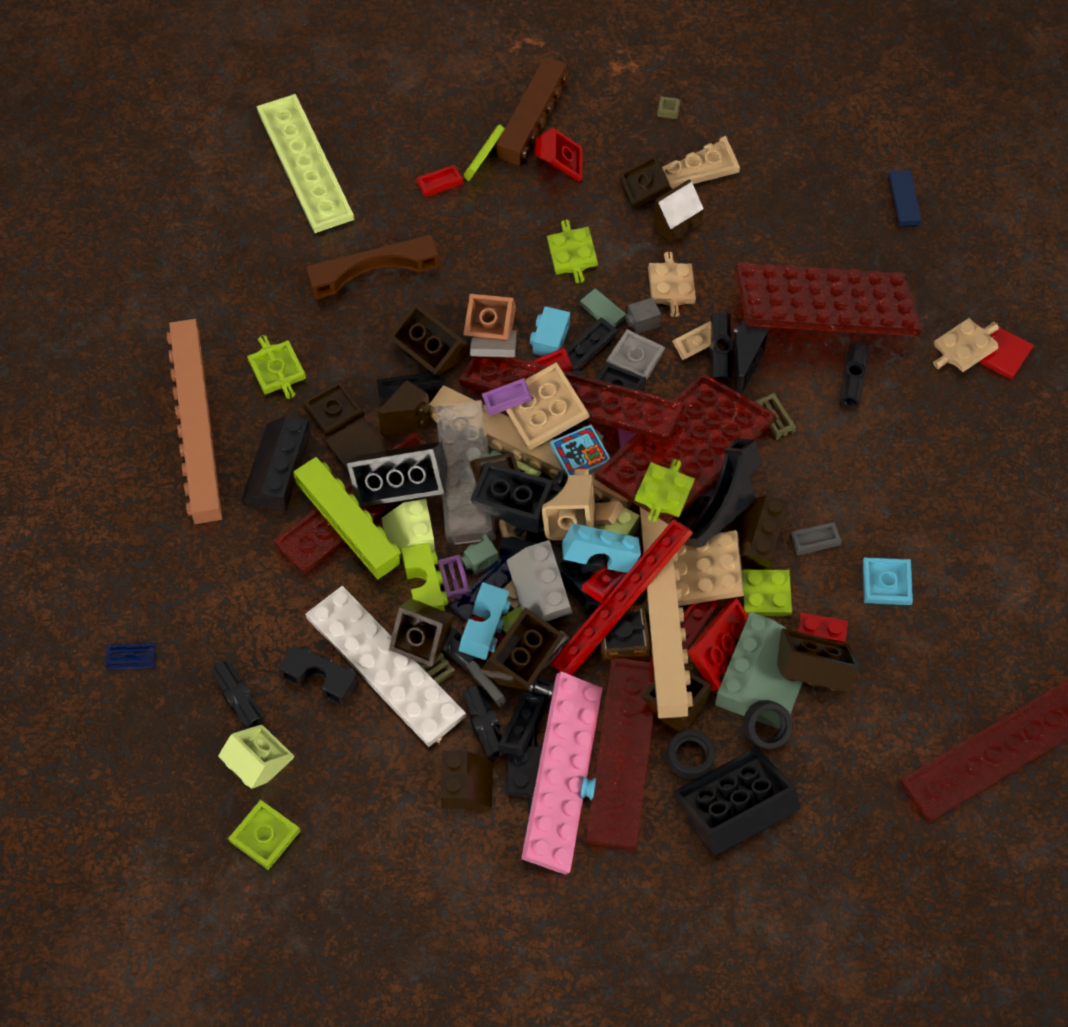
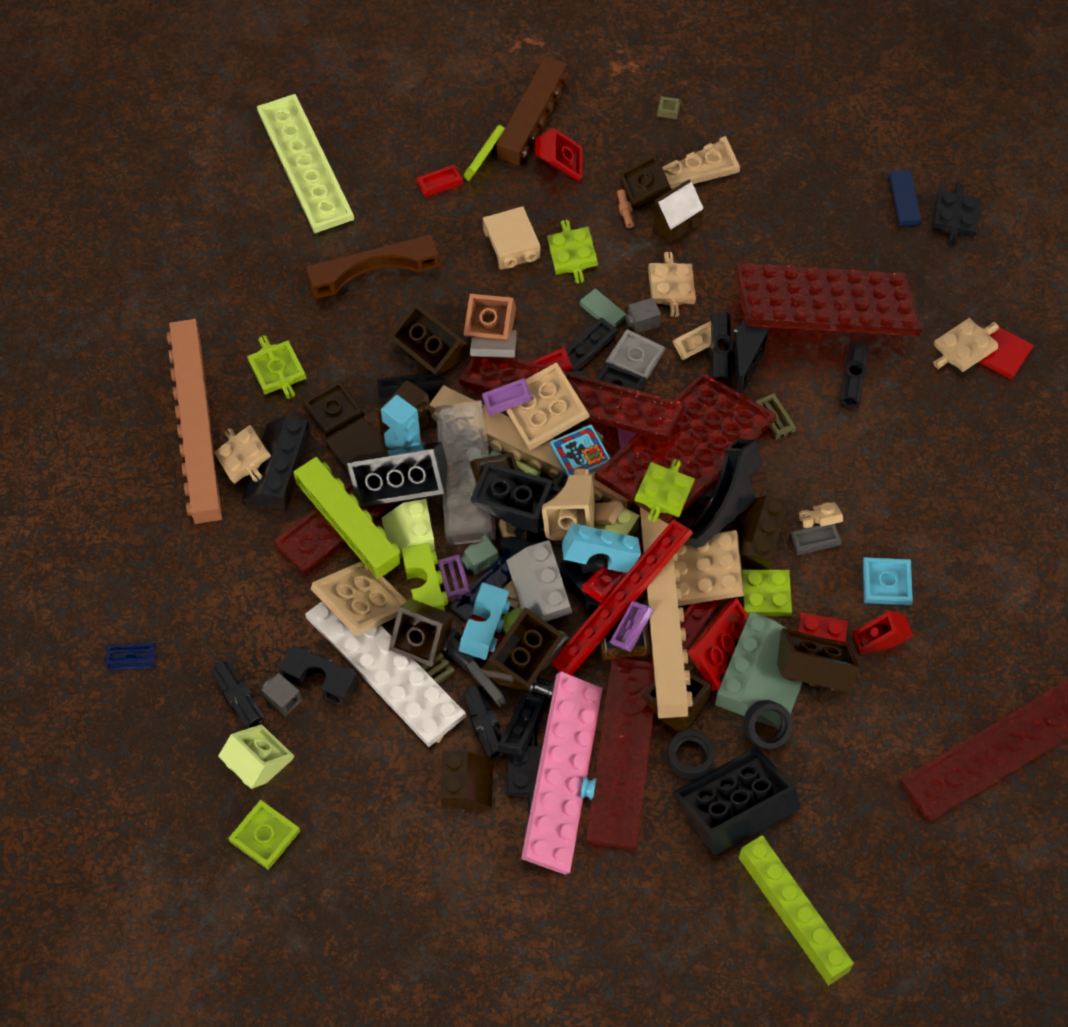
(242, 454): none -> tan plate
(281, 694): none -> flat silver brick
(359, 597): none -> tan plate
(403, 424): none -> medium azure arch
(512, 237): none -> tan panel
(550, 332): medium azure brick -> none
(625, 208): none -> nougat bar
(631, 626): none -> medium lavender tile
(795, 910): none -> lime brick
(823, 514): none -> tan plate
(882, 632): none -> red slope
(956, 213): none -> black plate

